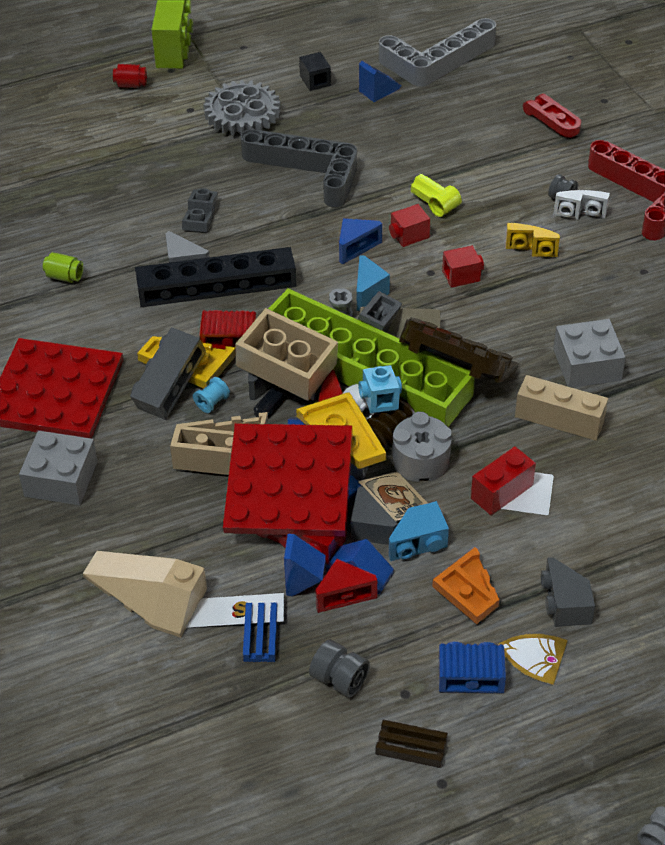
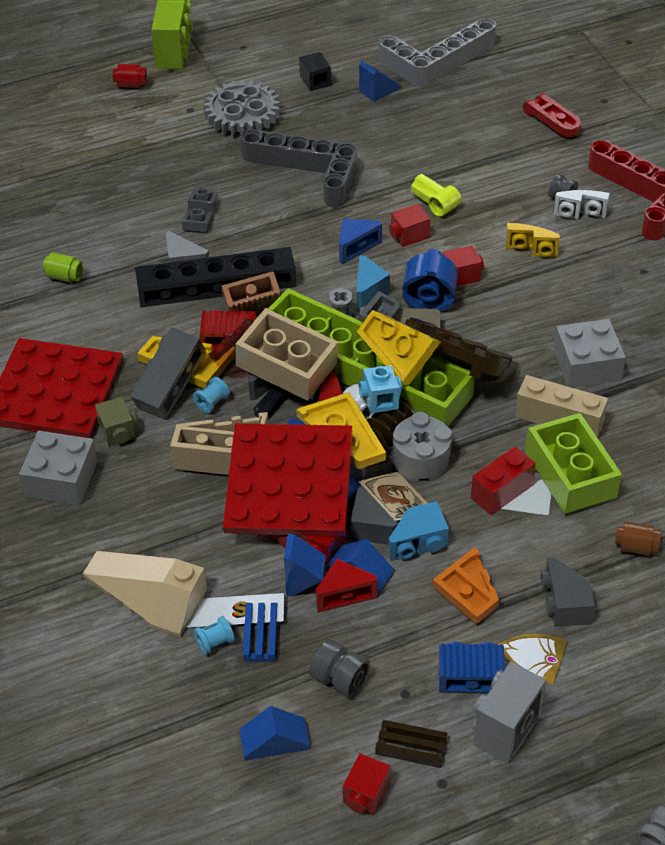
(116, 421): none -> olive brick
(213, 635): none -> medium azure bush
(230, 341): none -> clear red tile
(251, 293): none -> nougat brick
(274, 734): none -> blue slope
(366, 784): none -> red brick
(397, 344): none -> yellow wing
(430, 281): none -> blue brick
(508, 711): none -> light grey brick
(573, 463): none -> lime brick
(638, 538): none -> dark orange brick

